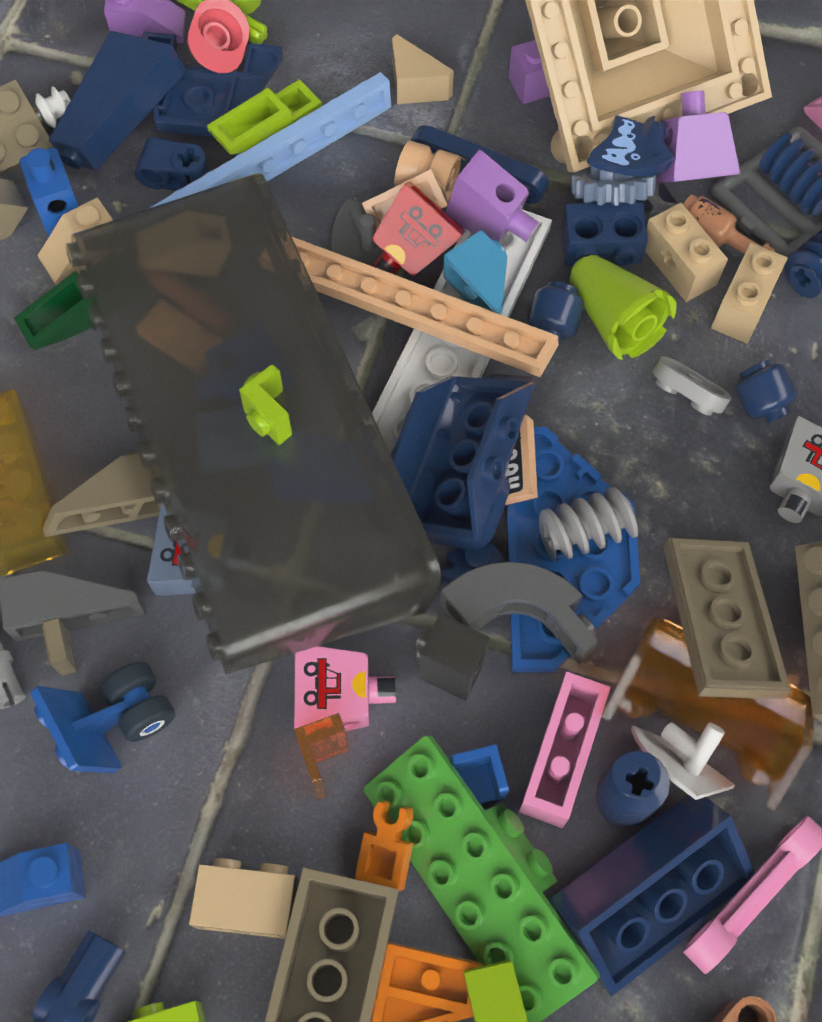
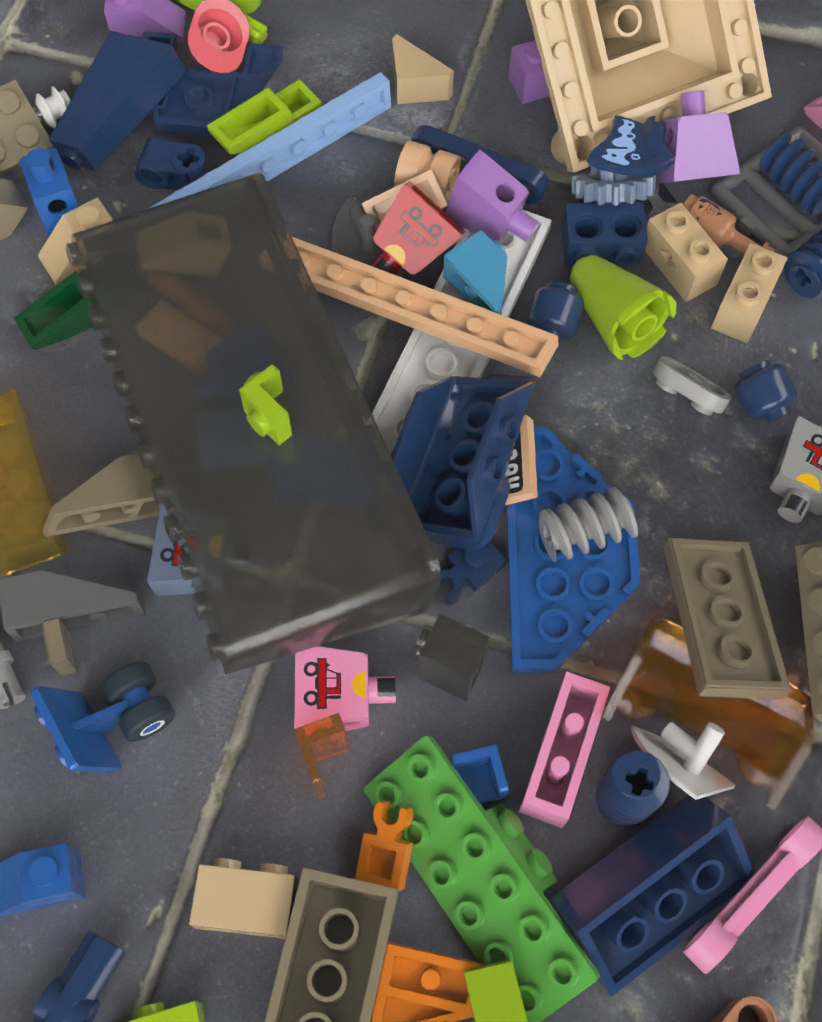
(522, 590): dark grey arch -> none

